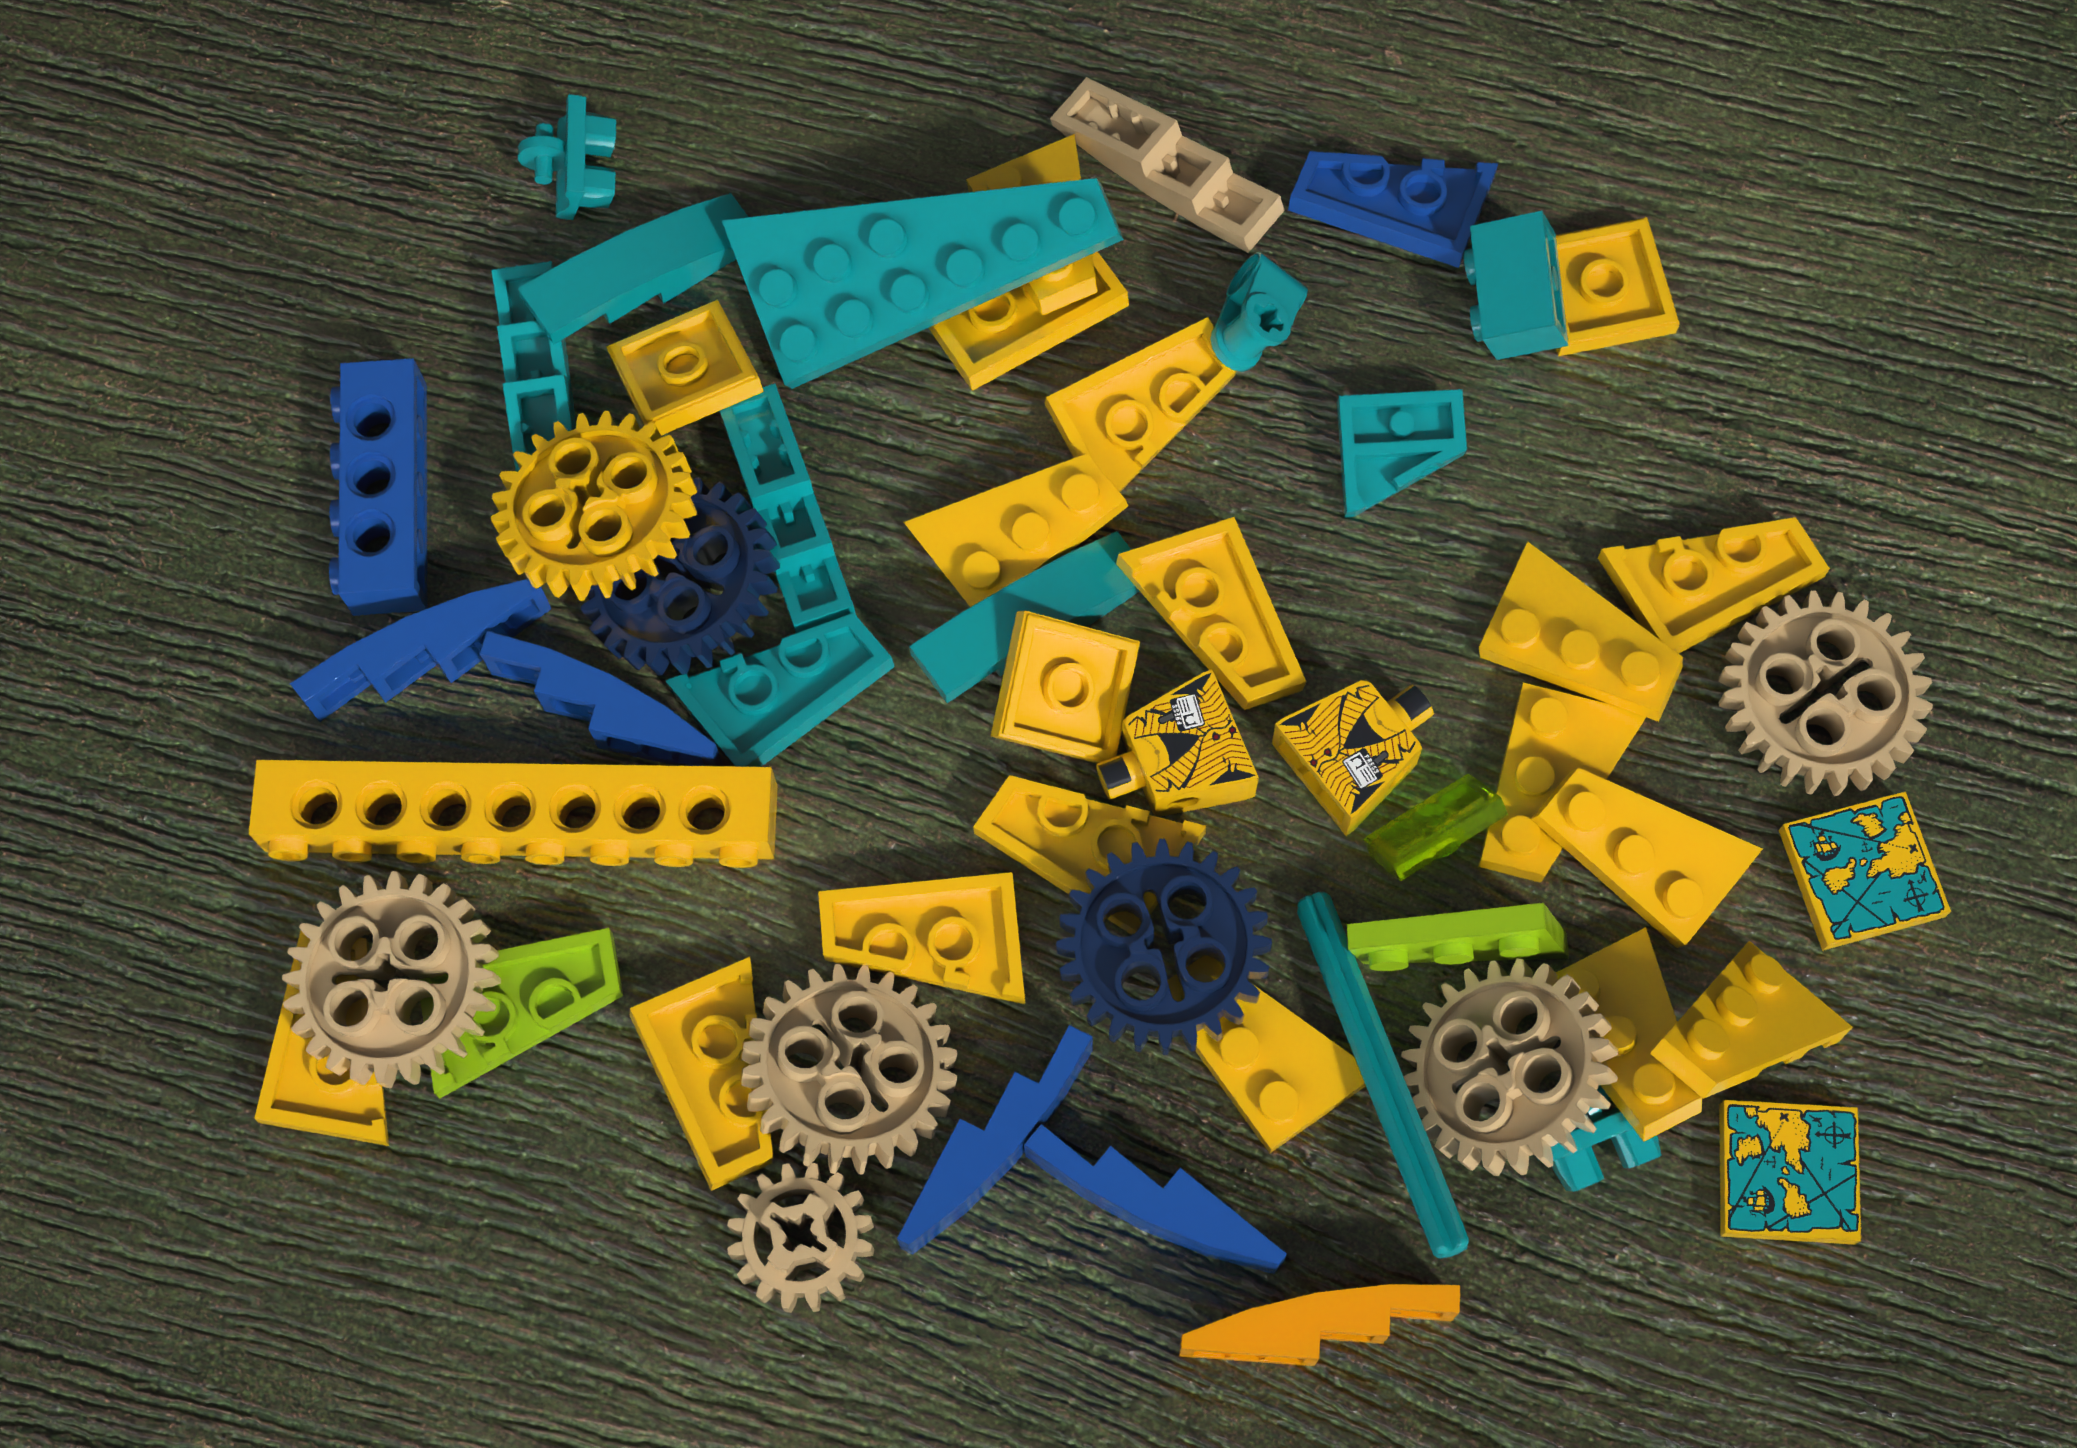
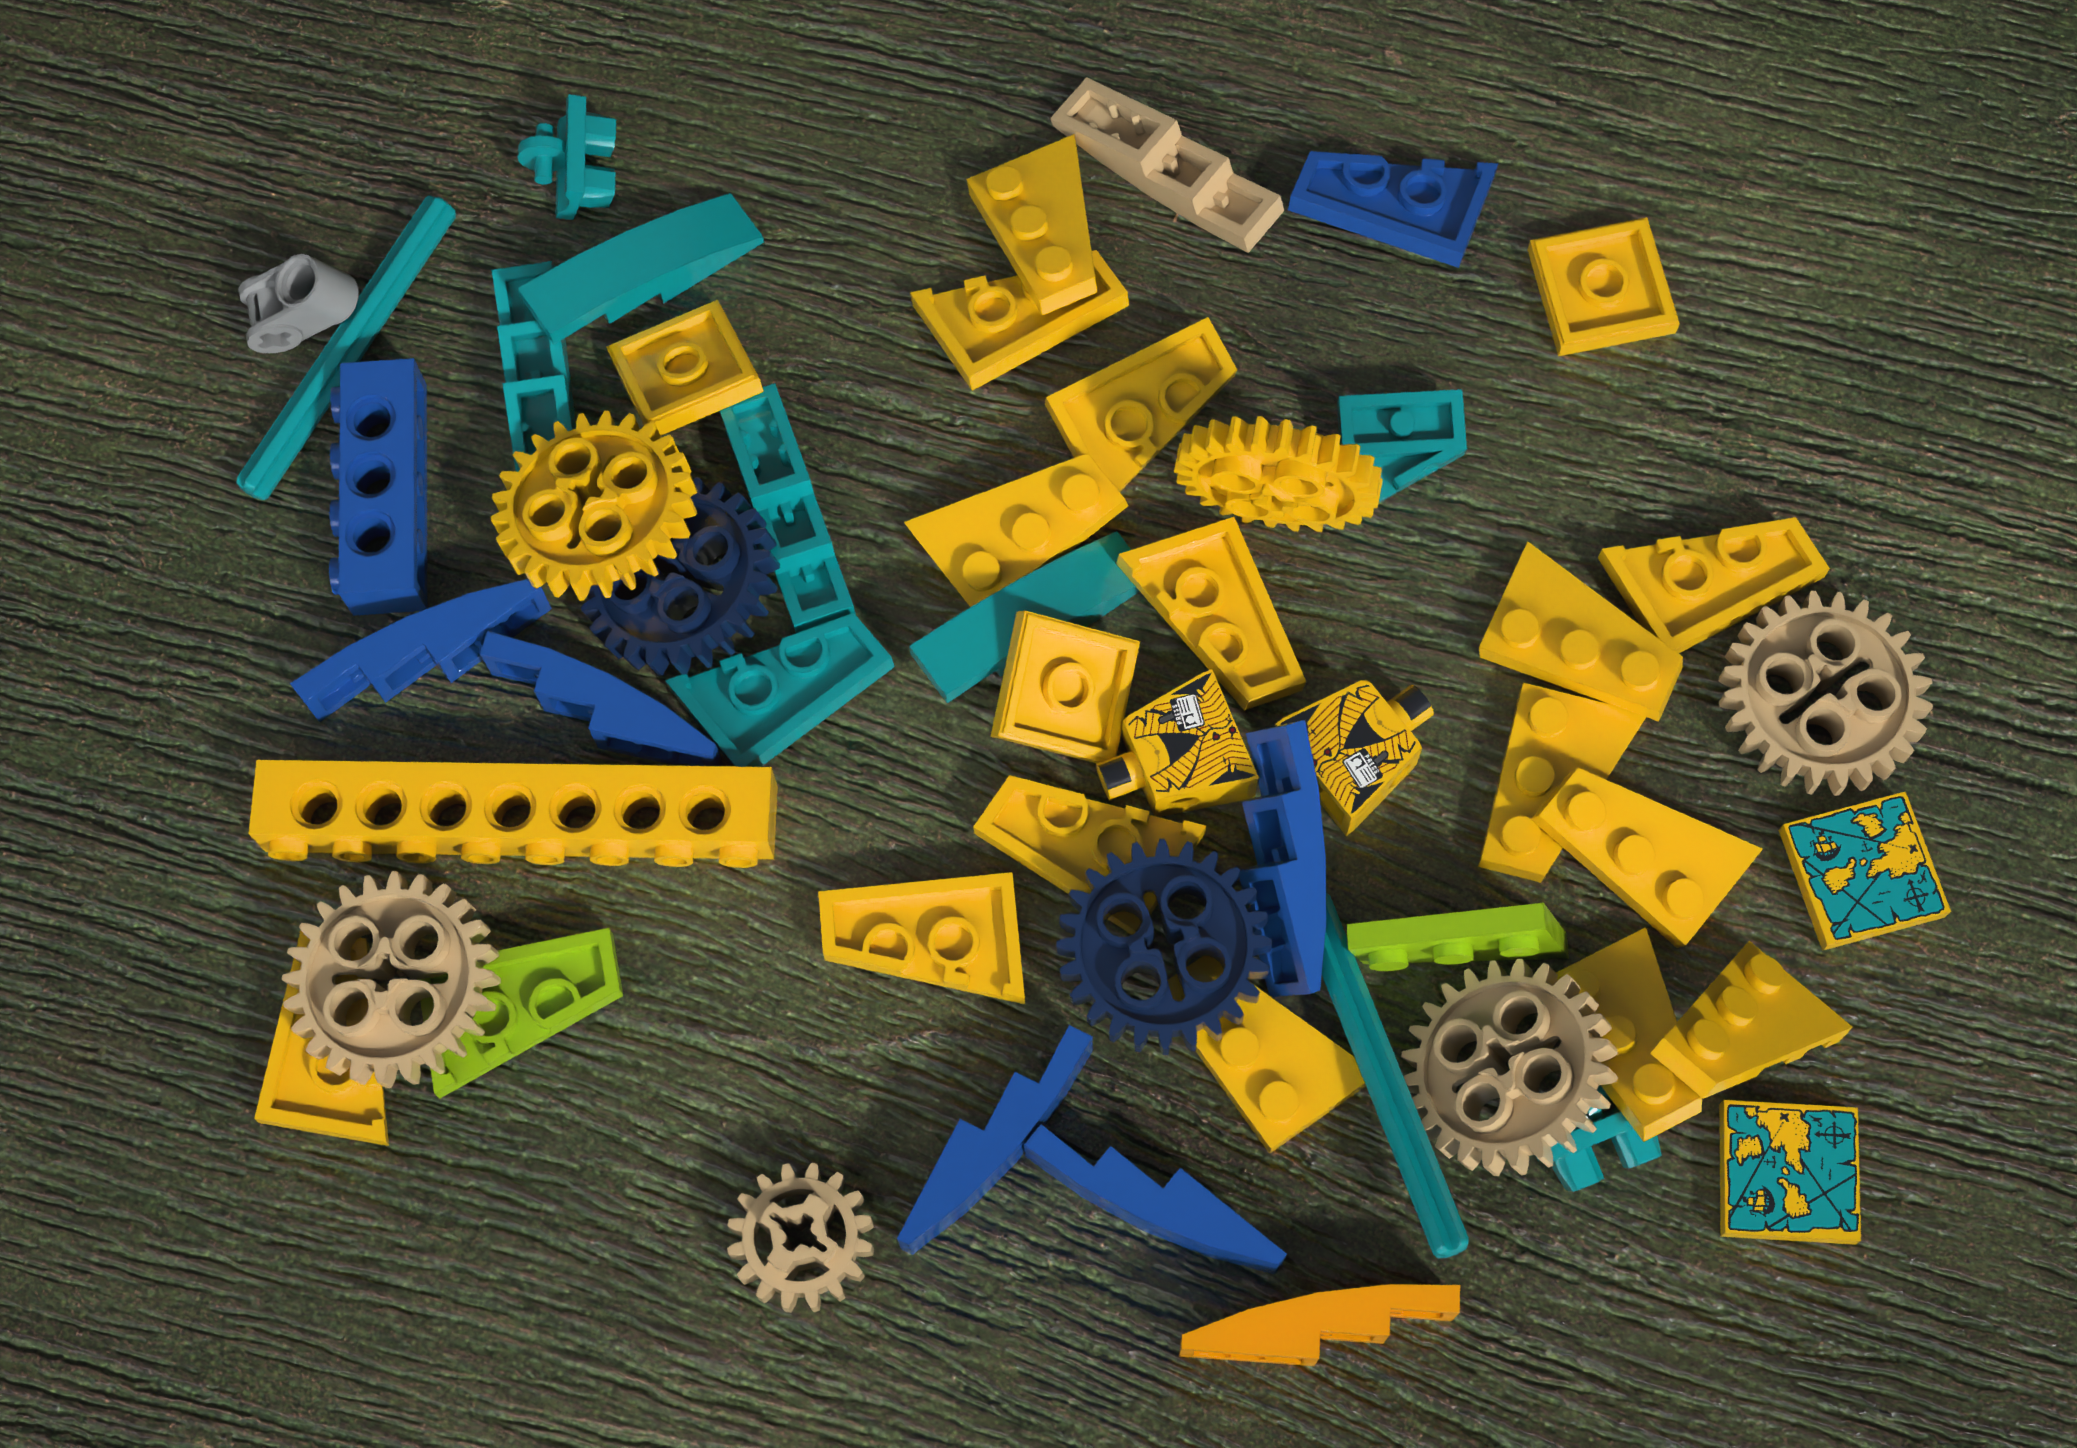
(296, 302): none -> light grey piece
(346, 345): none -> teal axle
(697, 1051): yellow wing -> none
(800, 1096): tan gear -> none
(878, 272): teal wing -> none
(1256, 312): teal piece -> none
(1278, 474): none -> yellow gear
(1289, 858): none -> blue slope
(1435, 827): clear neon green plate -> none
(1517, 286): teal brick -> none

